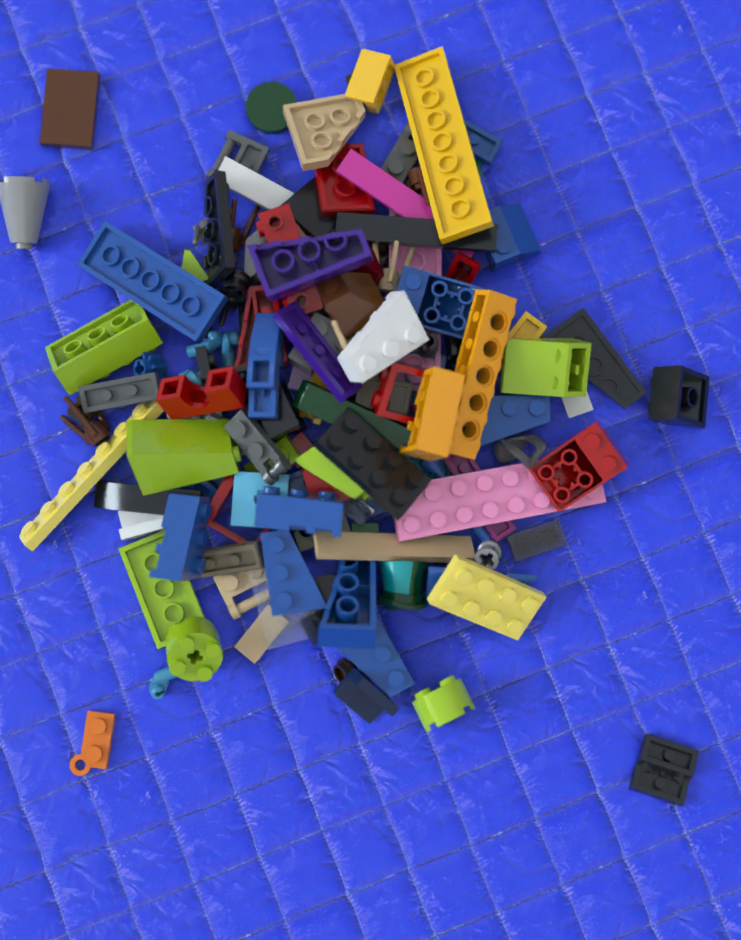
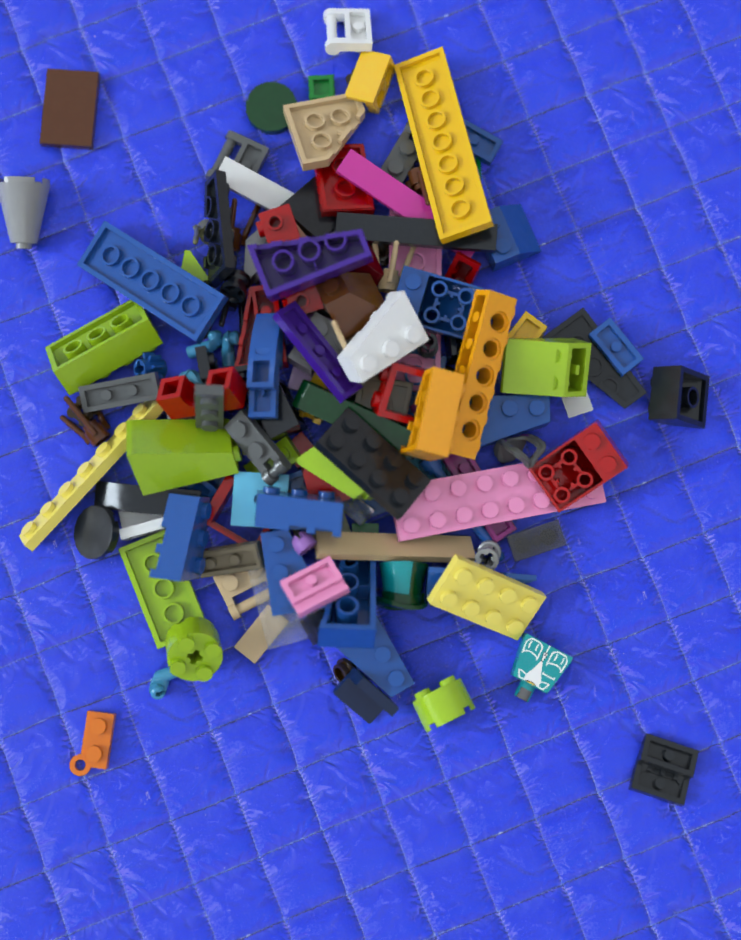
(96, 532): none -> black tile
(209, 407): none -> dark grey plate
(303, 544): none -> medium lavender hinge
(314, 587): none -> bright pink plate
(321, 86): none -> green tile
(356, 27): none -> white plate
(537, 666): none -> teal torso
(615, 347): none -> blue panel

